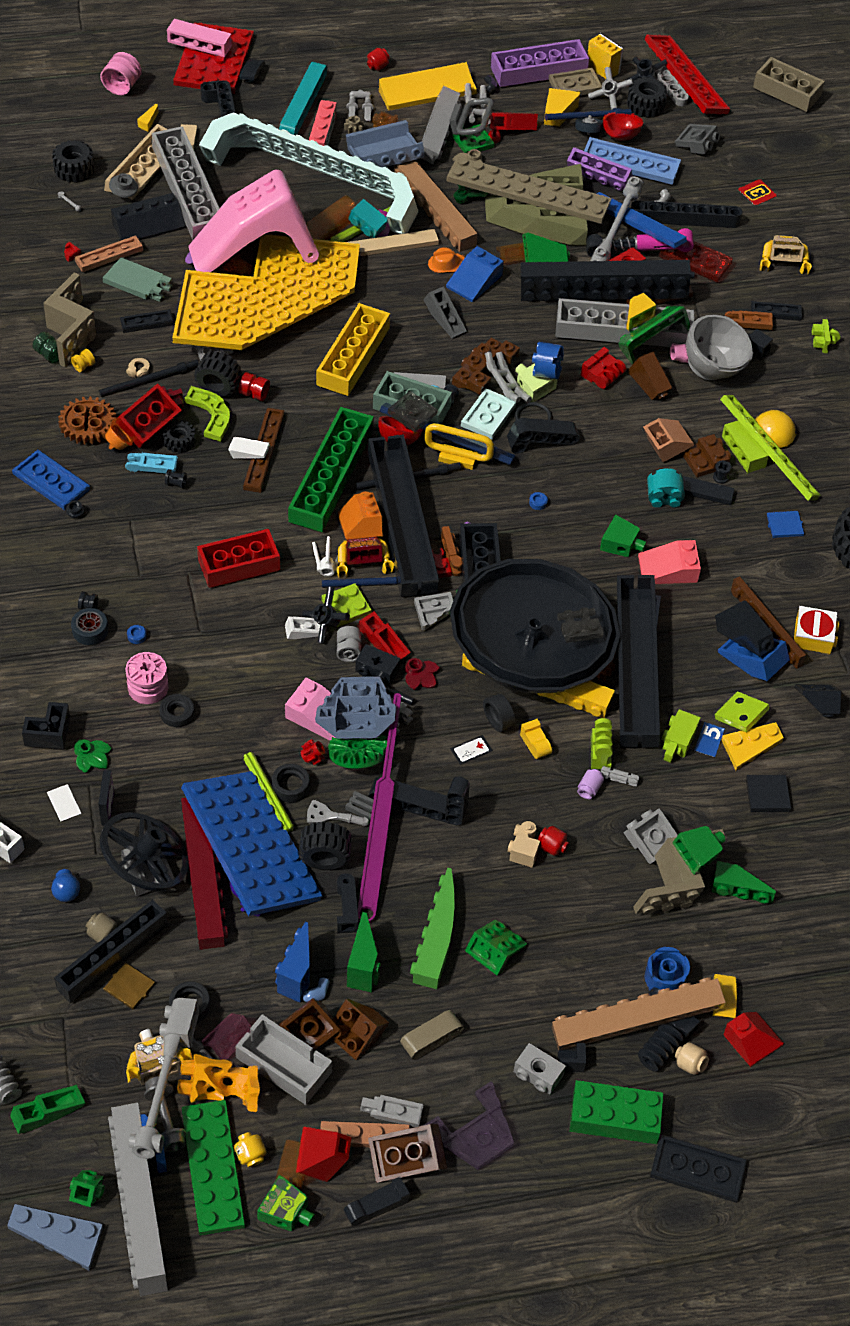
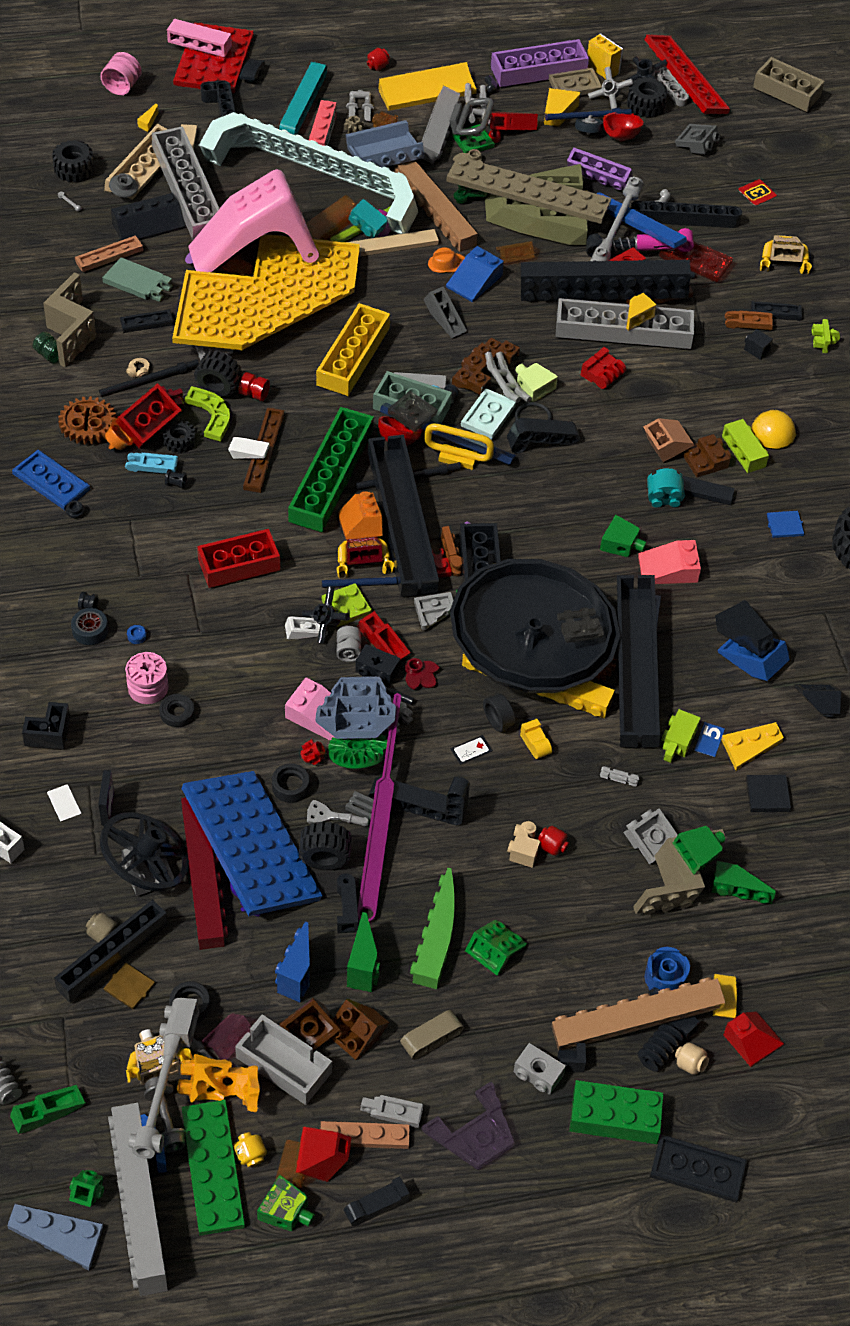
(65, 886): blue piece -> none
(71, 251): red tile -> none
(83, 360): yellow wheel -> none
(93, 757): green plate -> none
(270, 794): lime axle -> none
(319, 992): medium blue arm -> none
(326, 566): white plant -> none
(407, 1152): reddish brown slope -> none
(538, 501): blue tile -> none
(543, 250): green slope -> none
(548, 360): blue brick -> none
(590, 784): lavender brick -> none
(601, 744): lime legs -> none
(641, 162): medium blue plate -> none
(650, 376): reddish brown slope -> none
(651, 328): green windscreen -> none
(678, 352): bright pink piece -> none
(722, 349): light grey piece -> none
(722, 469): black bush -> none
(741, 711): lime tile -> none
(742, 592): reddish brown plate -> none
(770, 447): lime tile -> none
(816, 629): piece -> none

